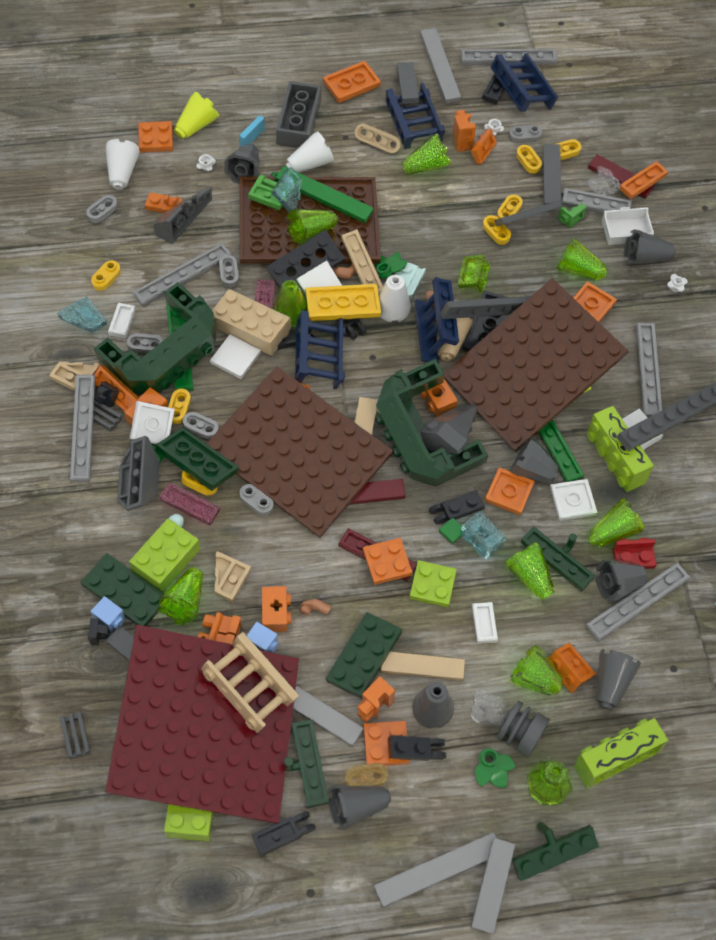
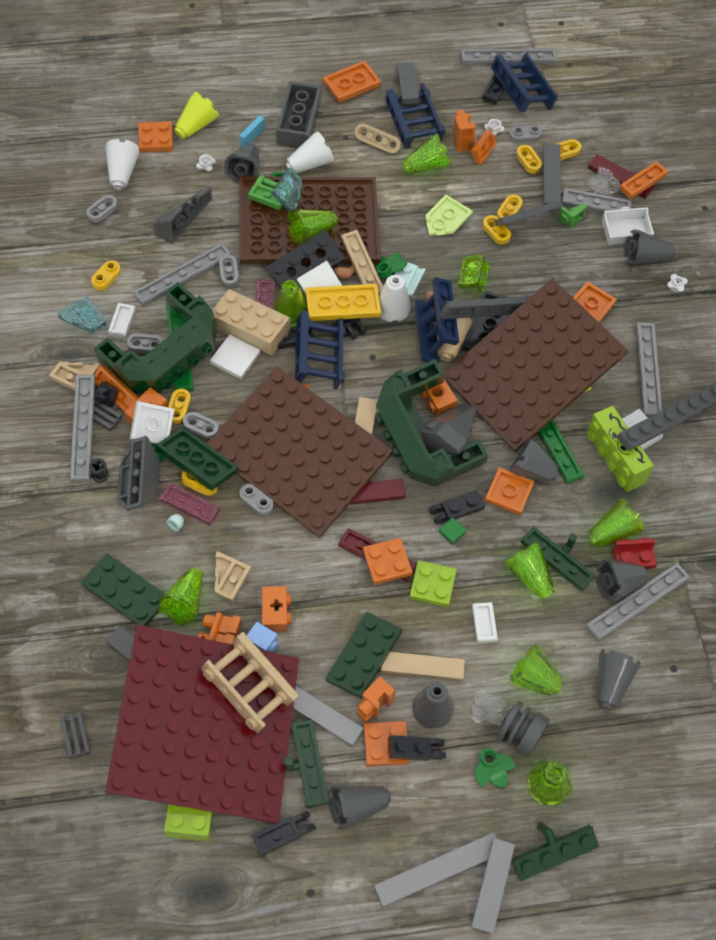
(97, 631): black tile -> none
(102, 471): none -> black bush
(108, 614): light blue brick -> none
(160, 202): orange plate -> none
(165, 555): lime brick -> none
(314, 604): nougat arm -> none
(332, 198): green tile -> none
(365, 773): clear yellow plate -> none
(440, 65): light grey tile -> none
(446, 216): none -> yellowish green tile
(481, 525): clear light blue brick -> none
(571, 667): orange bracket -> none
(573, 500): white tile -> none
(581, 261): clear neon green cone -> none
(620, 752): lime brick -> none

